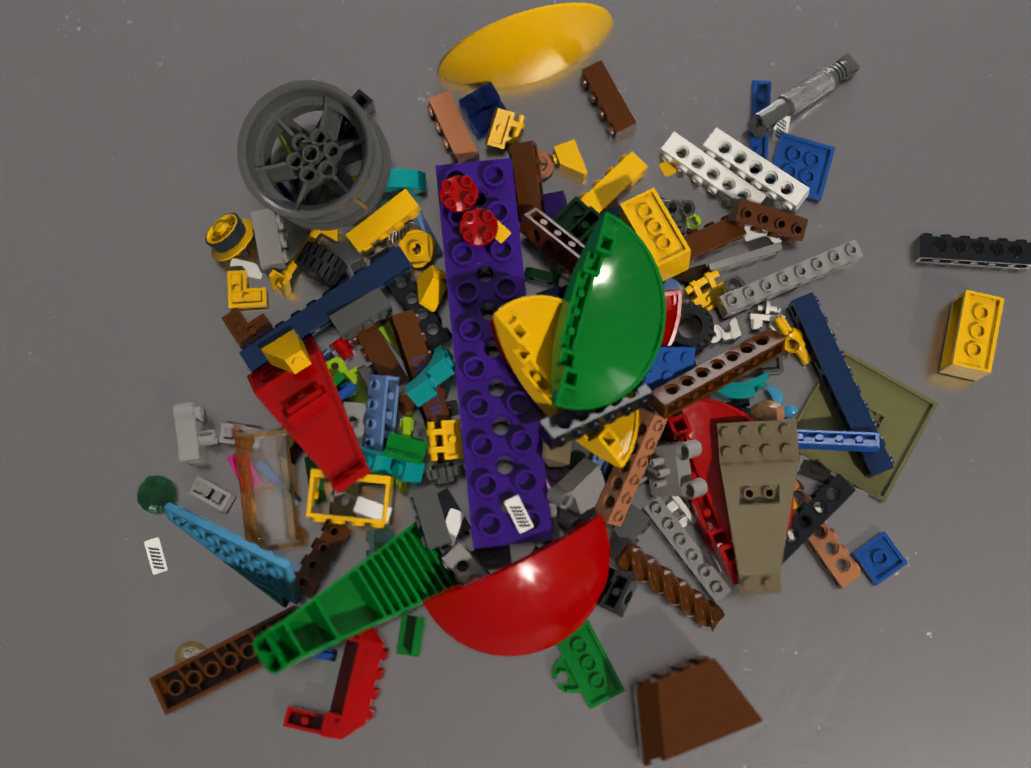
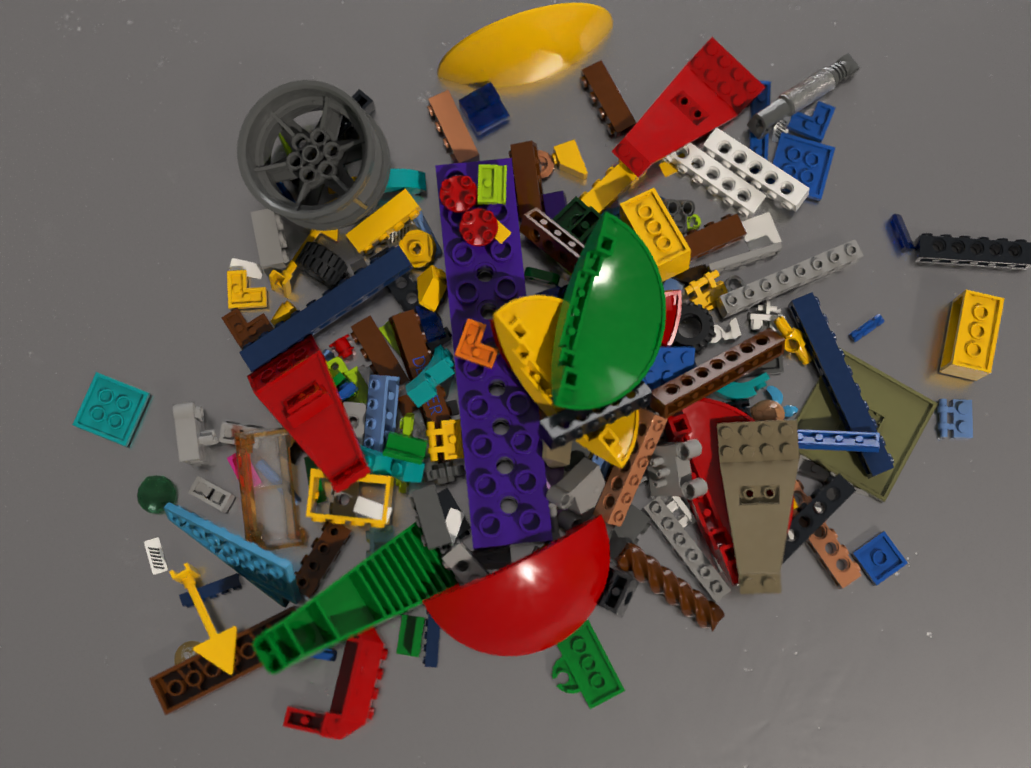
(111, 409): none -> teal plate
(213, 589): none -> dark blue piece
(219, 647): none -> yellow piece
(229, 236): yellow piece -> none
(283, 312): none -> yellow cone
(288, 353): yellow slope -> none
(361, 314): dark grey brick -> none
(431, 324): none -> clear blue slope
(432, 643): none -> dark blue piece
(471, 347): none -> orange plate
(492, 184): none -> lime plate
(500, 128): yellow plate -> none
(519, 514): white sticker -> none
(688, 709): reddish brown windscreen -> none
(712, 84): none -> red wing
(768, 220): reddish brown brick -> none
(814, 126): none -> blue plate
(866, 327): none -> blue axle
(901, 233): none -> clear blue slope
(961, 418): none -> medium blue plate

